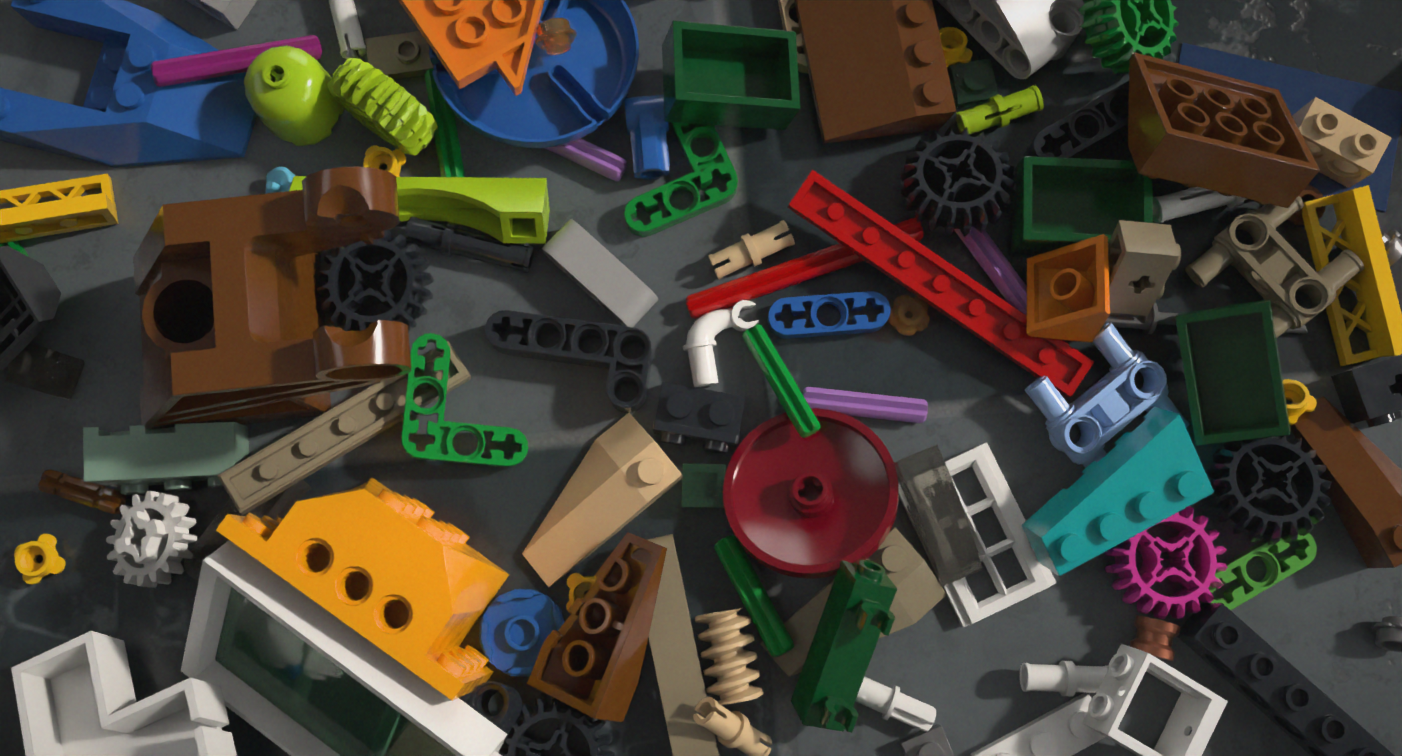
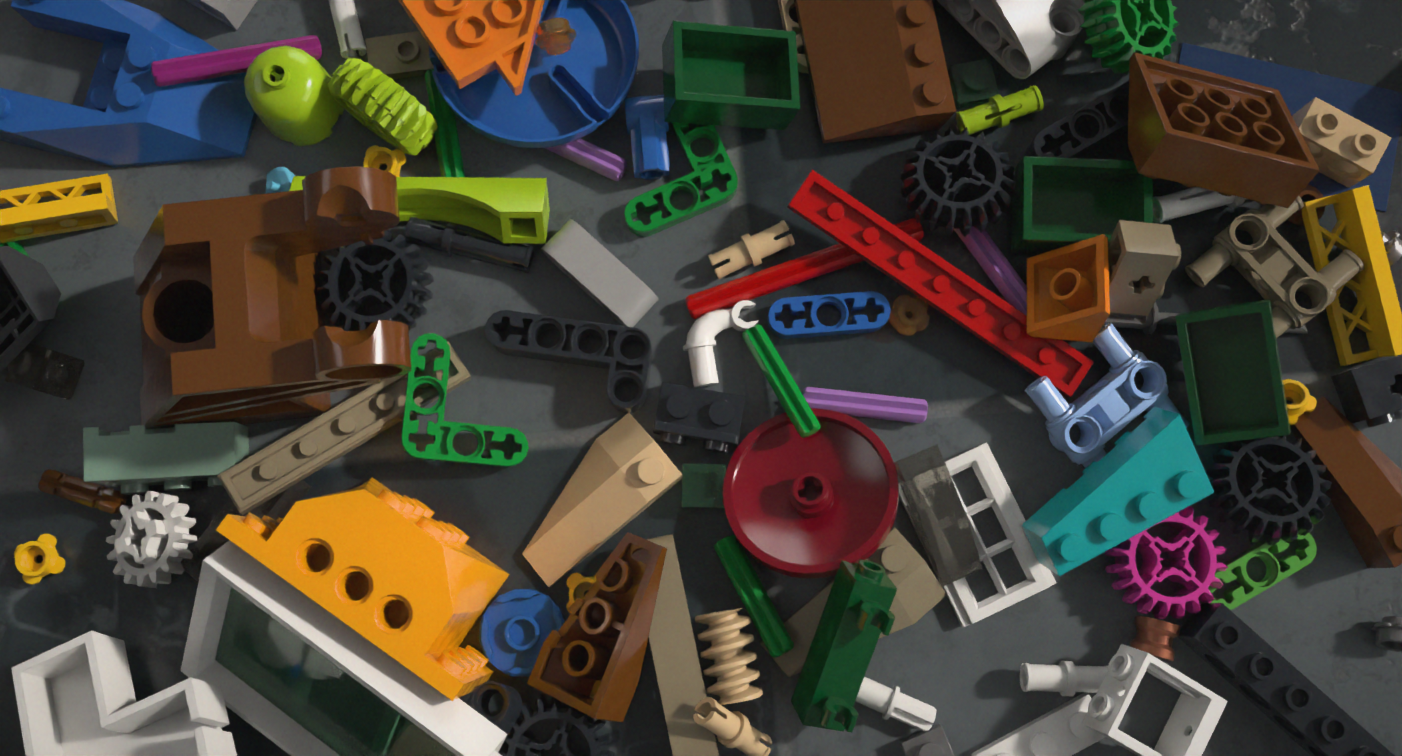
(954, 46): yellow plate -> none

